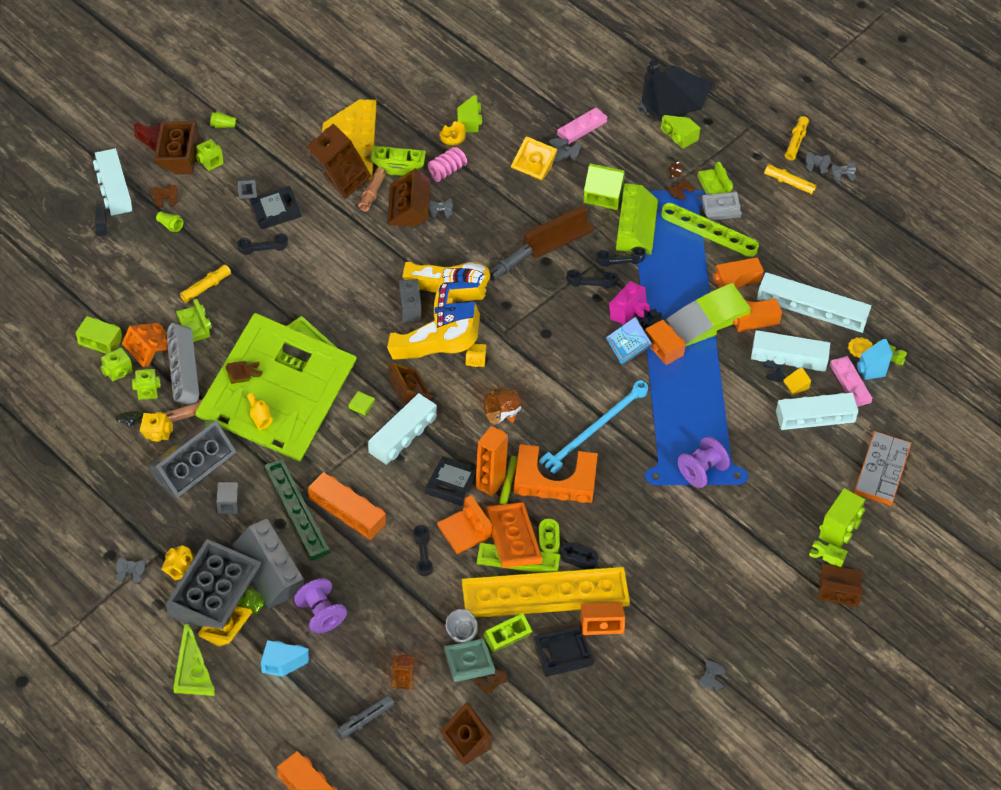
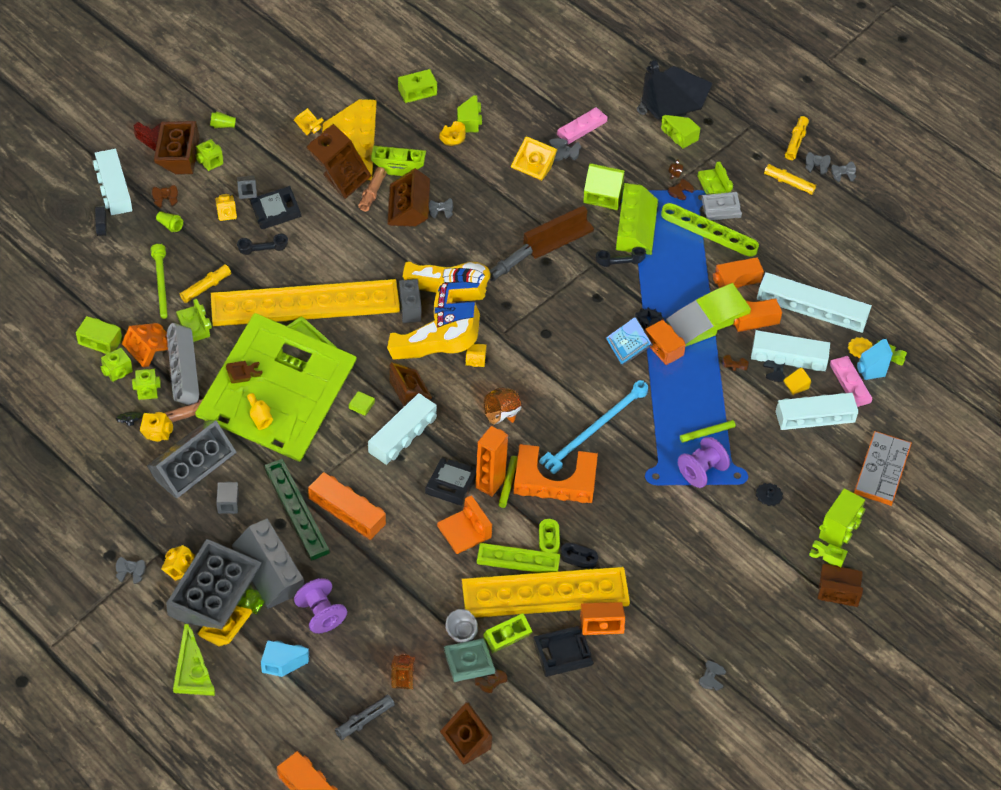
(158, 252): none -> lime piece
(226, 207): none -> yellow bracket
(305, 301): none -> yellow plate
(308, 122): none -> yellow bracket
(417, 86): none -> lime brick
(422, 537): black bar -> none
(446, 163): bright pink piece -> none
(513, 535): orange tile -> none
(574, 278): black bar -> none
(628, 302): dark pink brick -> none
(707, 431): none -> lime bar
(742, 363): none -> reddish brown piece
(769, 494): none -> black piece

